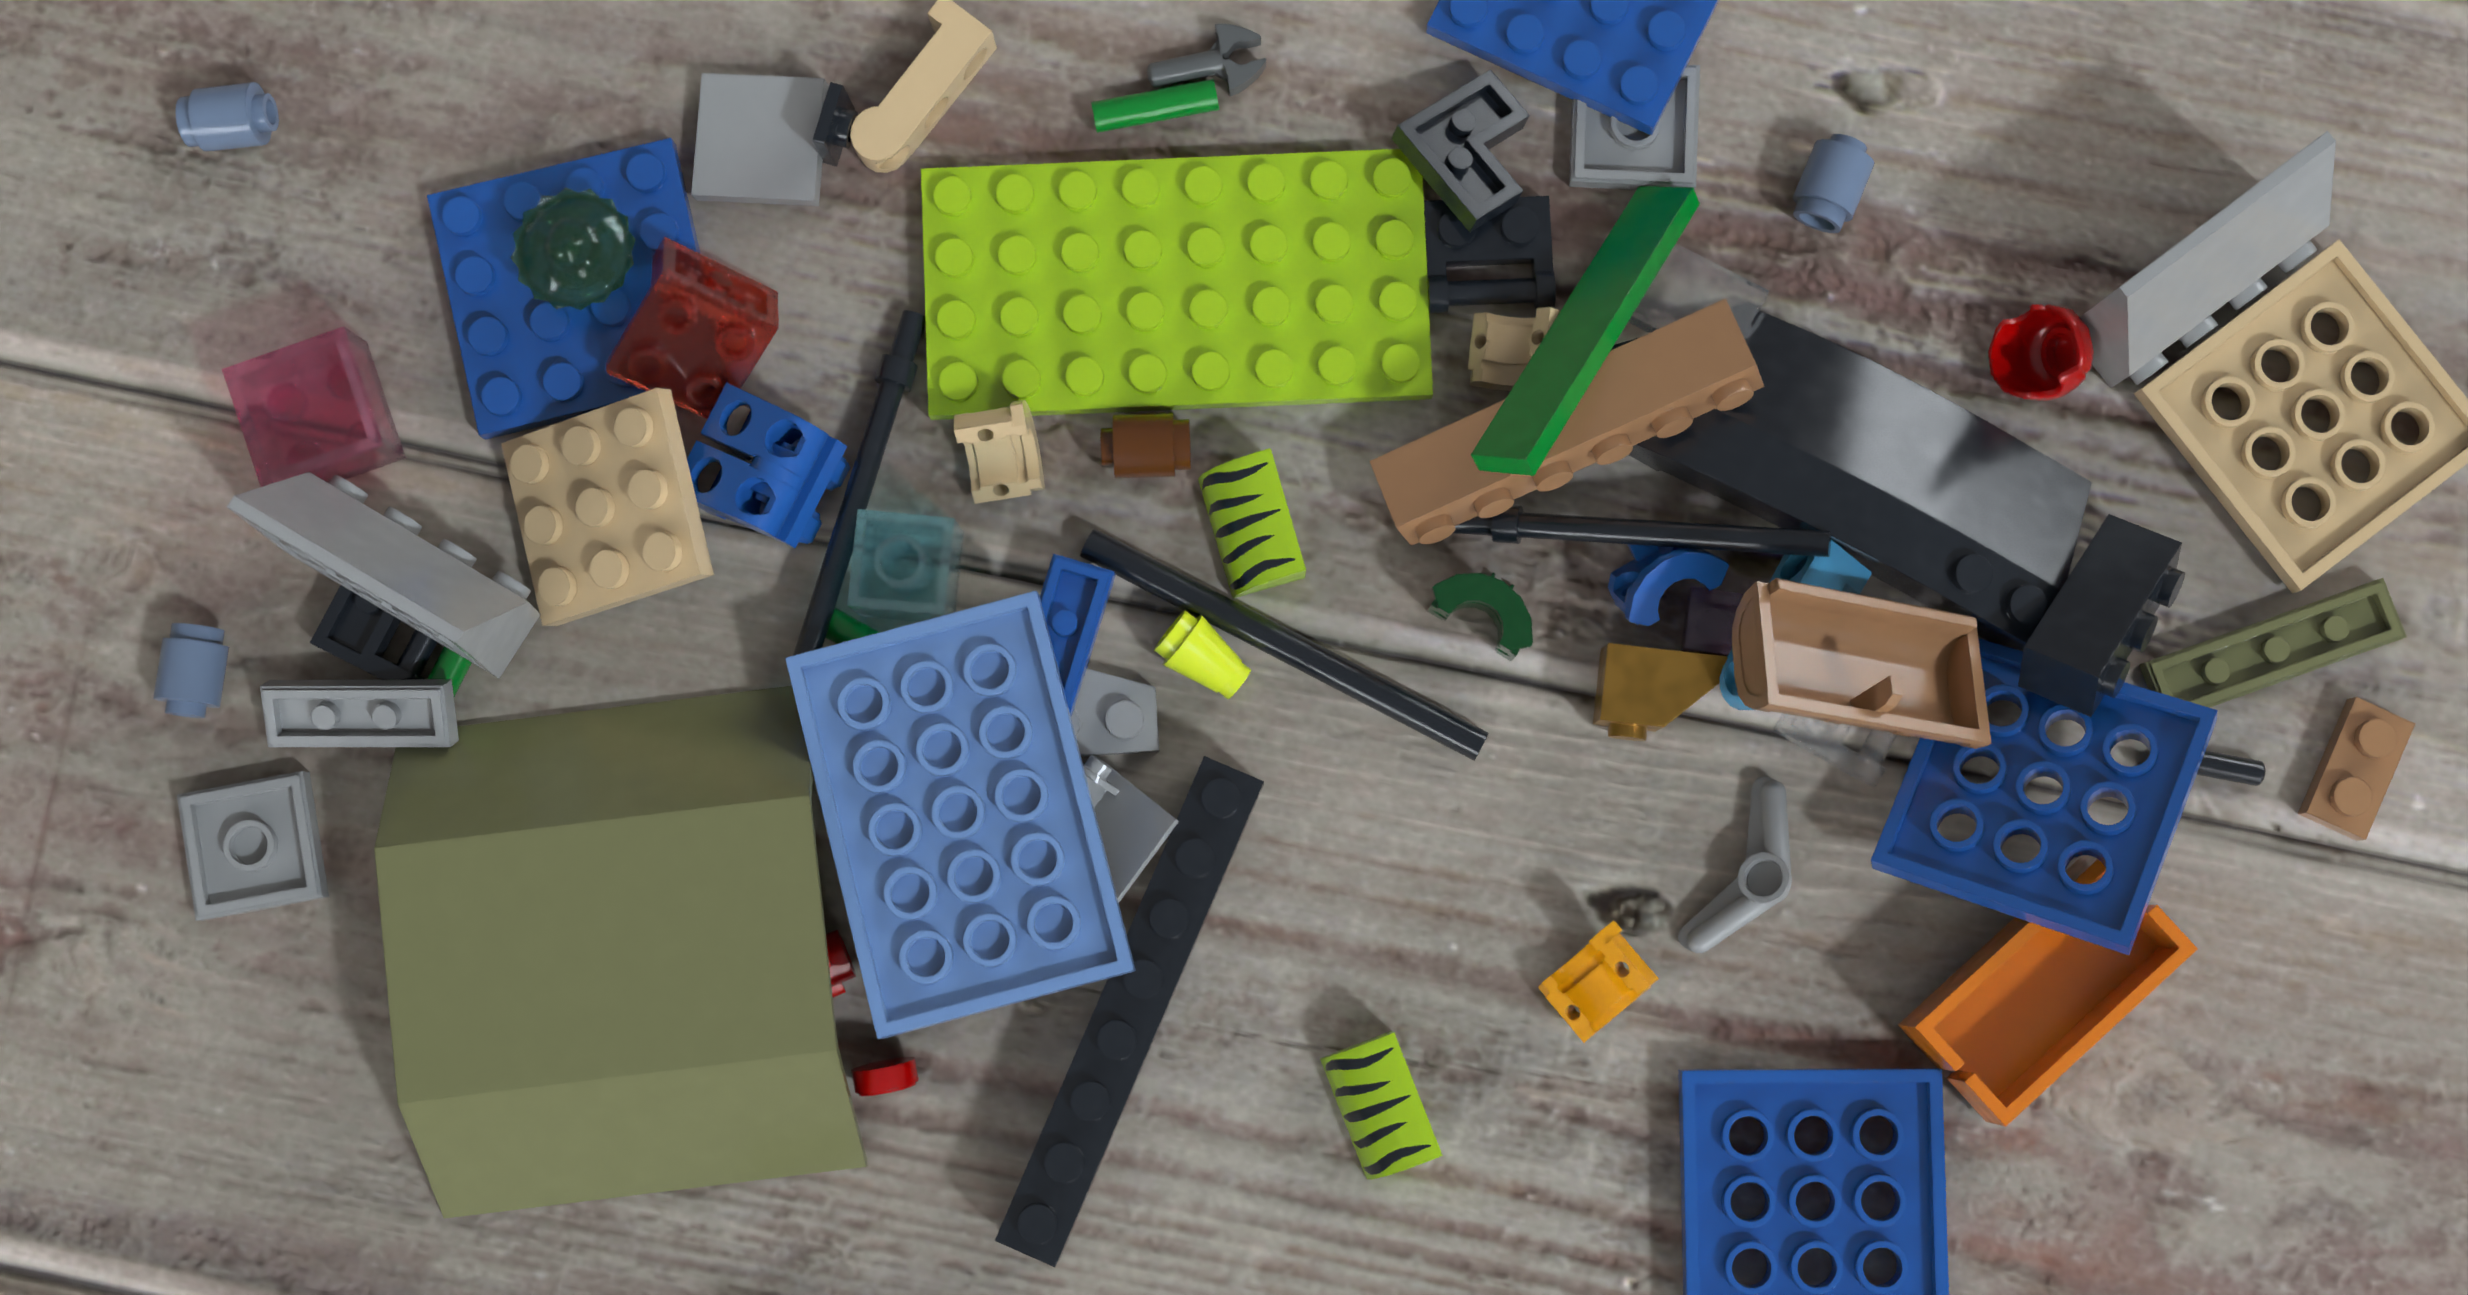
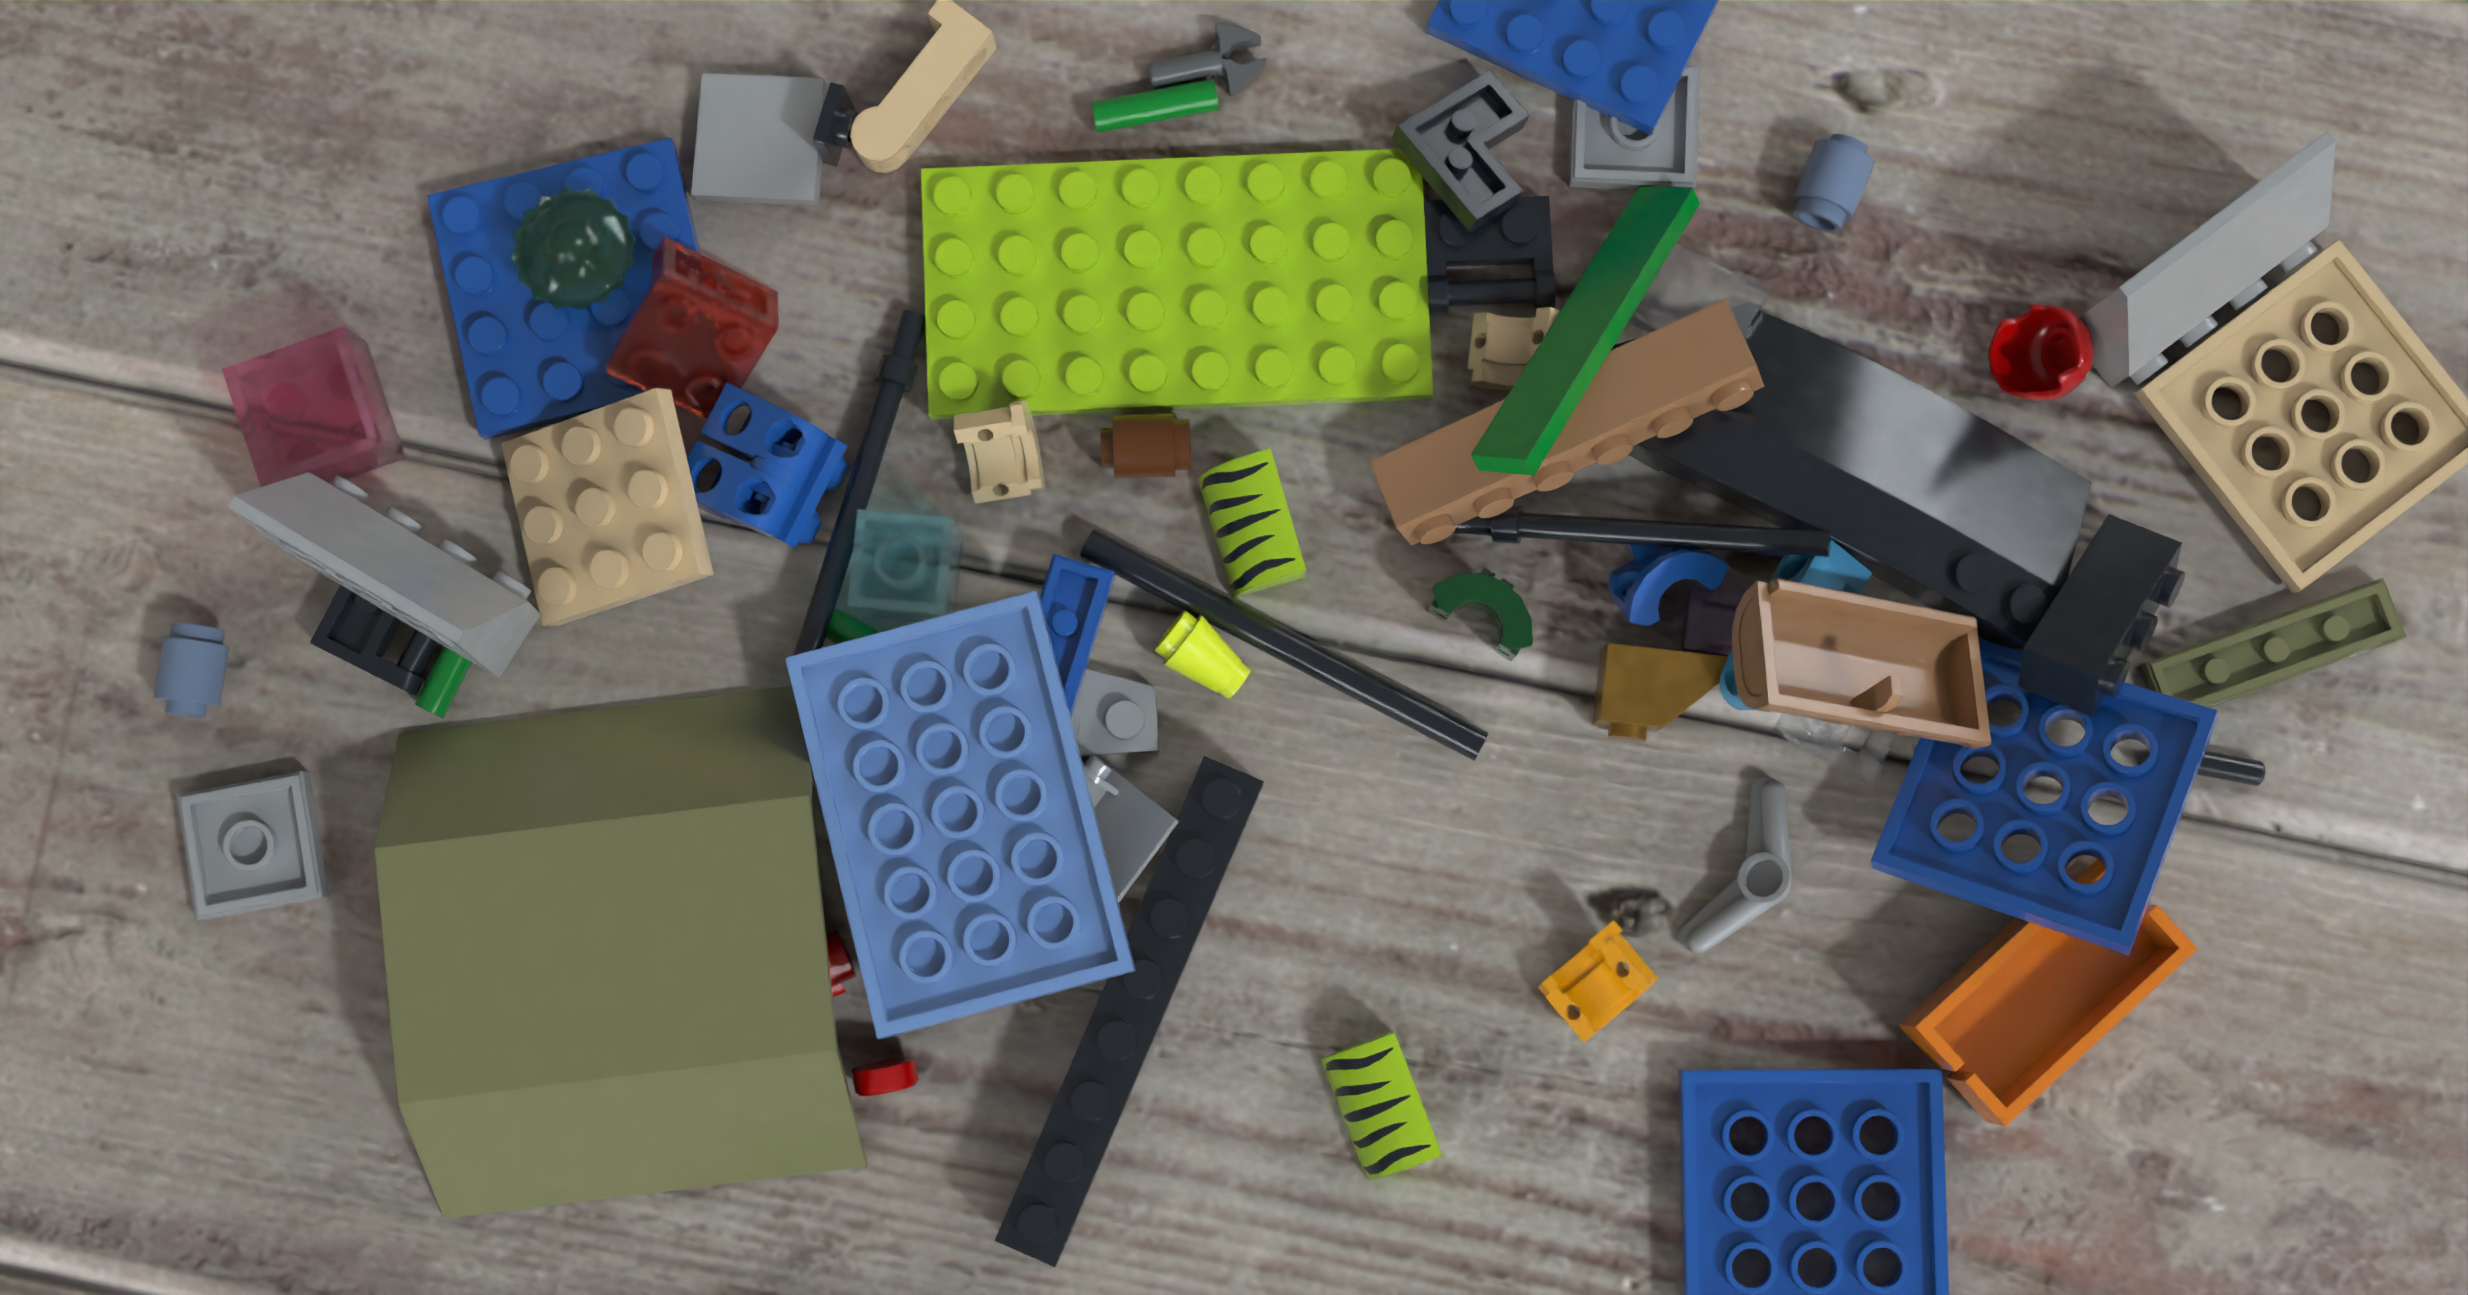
(227, 117): sand blue brick -> none
(359, 713): light grey tile -> none
(2356, 768): medium nougat plate -> none

